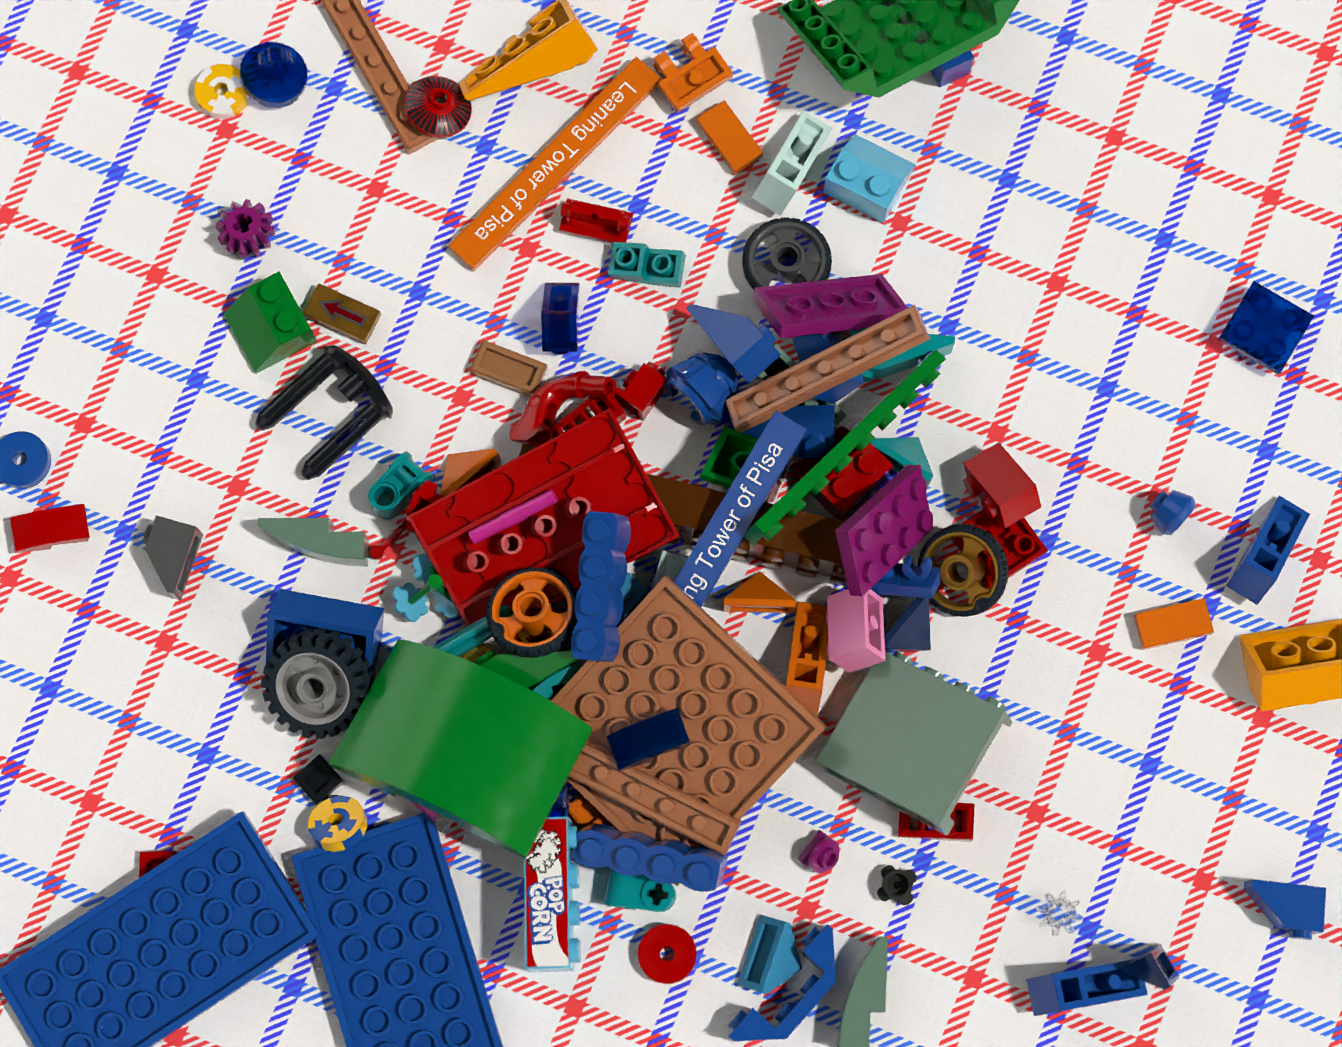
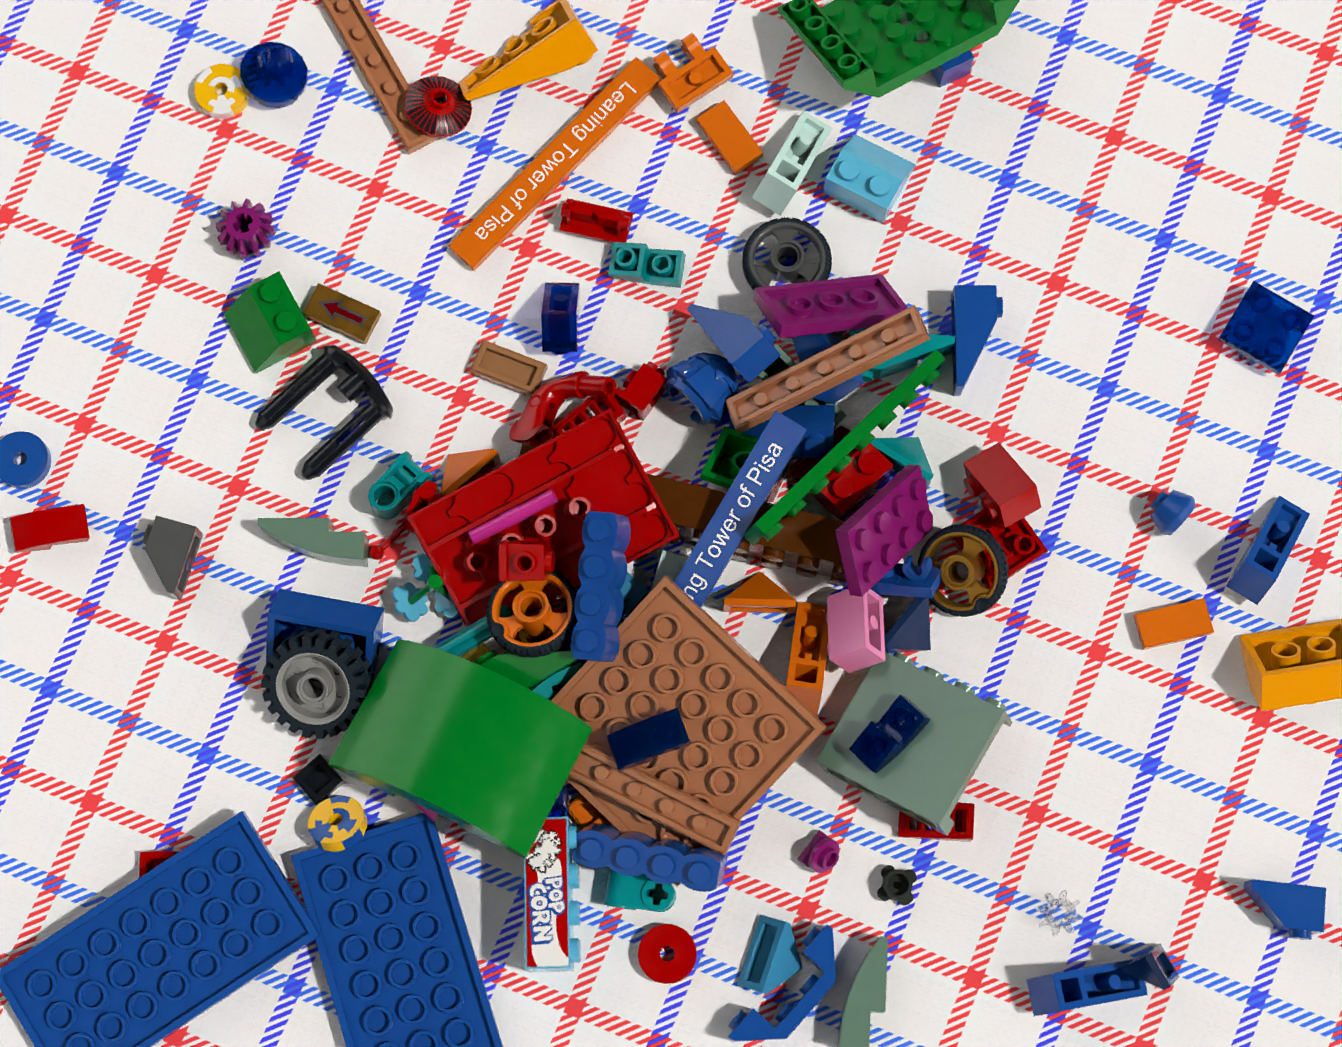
(538, 551): none -> red brick
(891, 735): none -> clear blue slope
(972, 320): none -> blue slope

